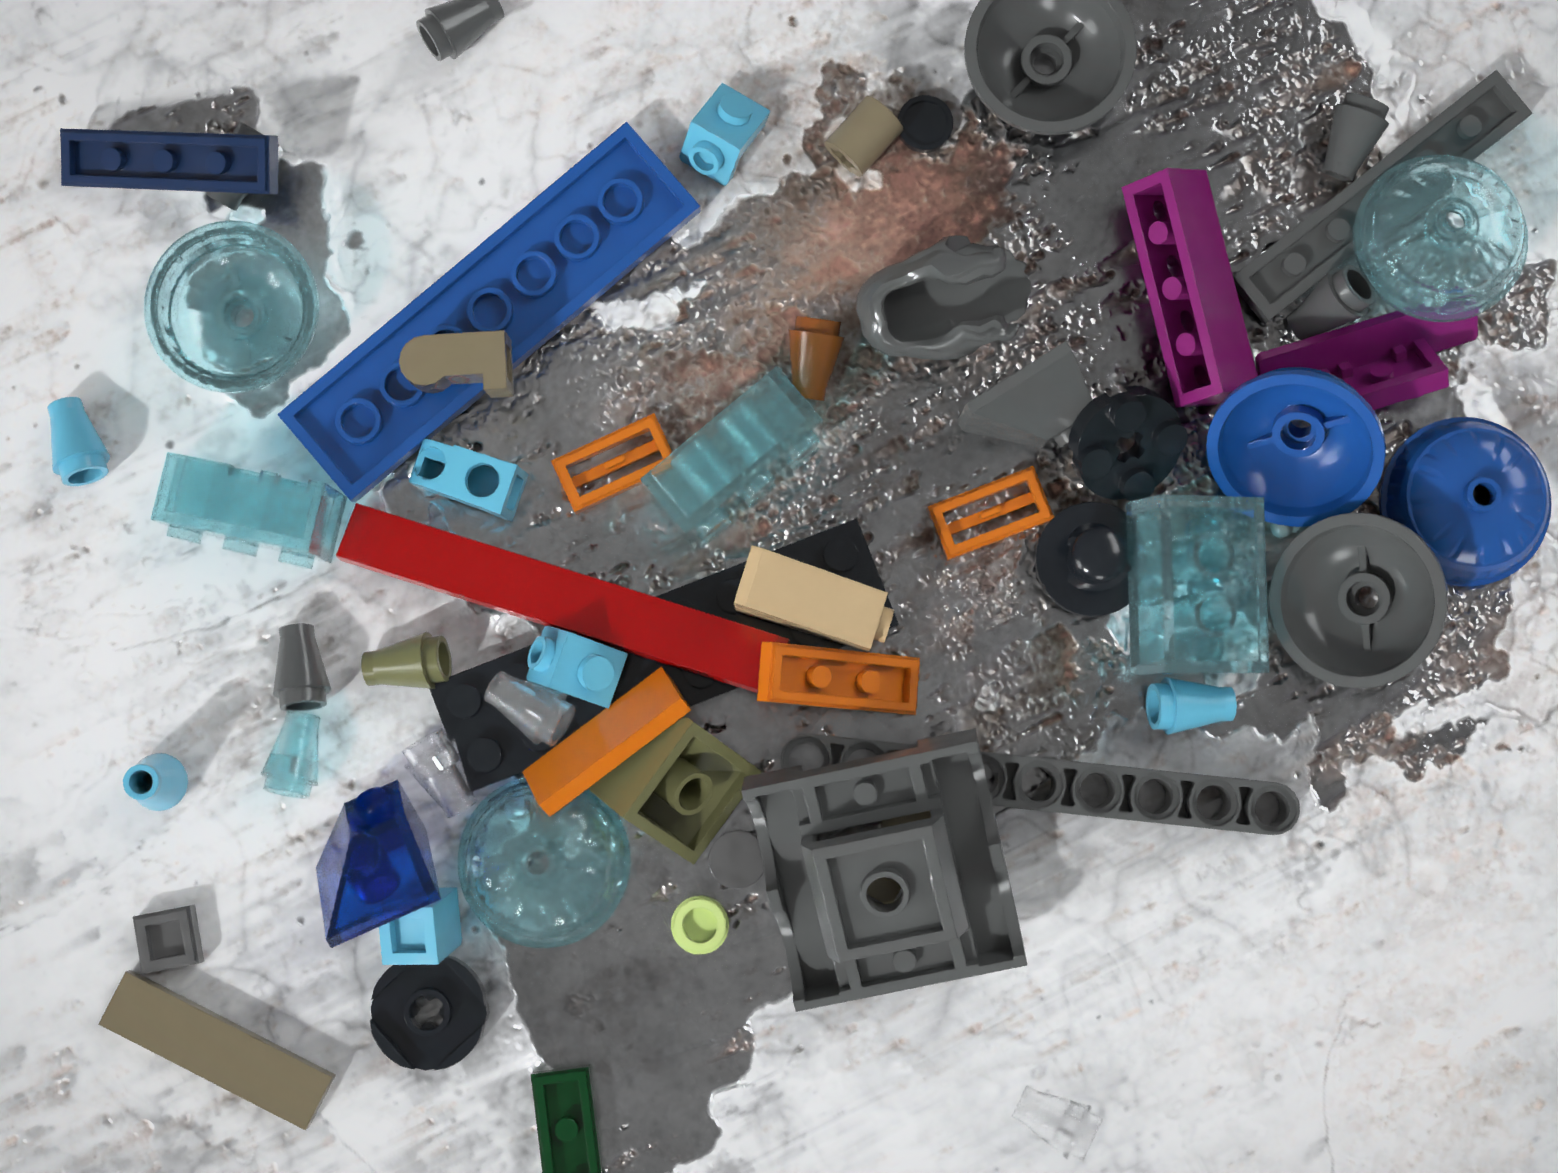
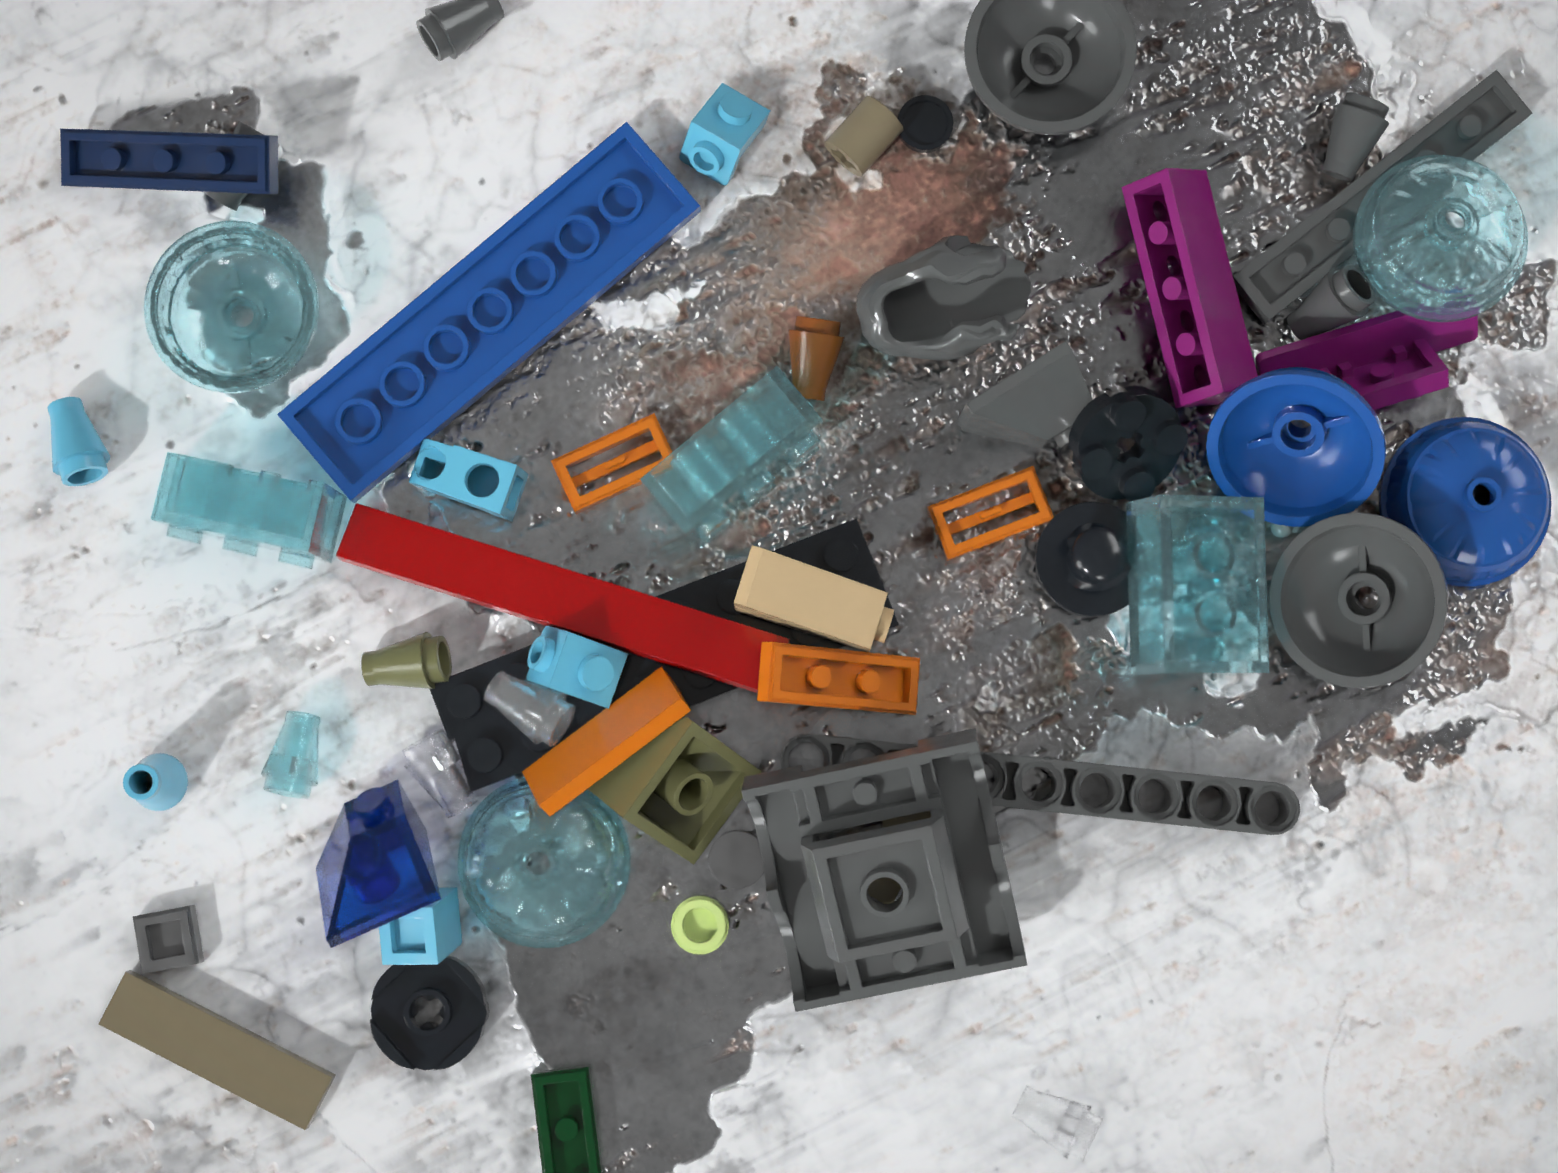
(300, 672): dark grey cone -> none
(460, 358): dark tan leg -> none
(1186, 705): medium azure cone -> none

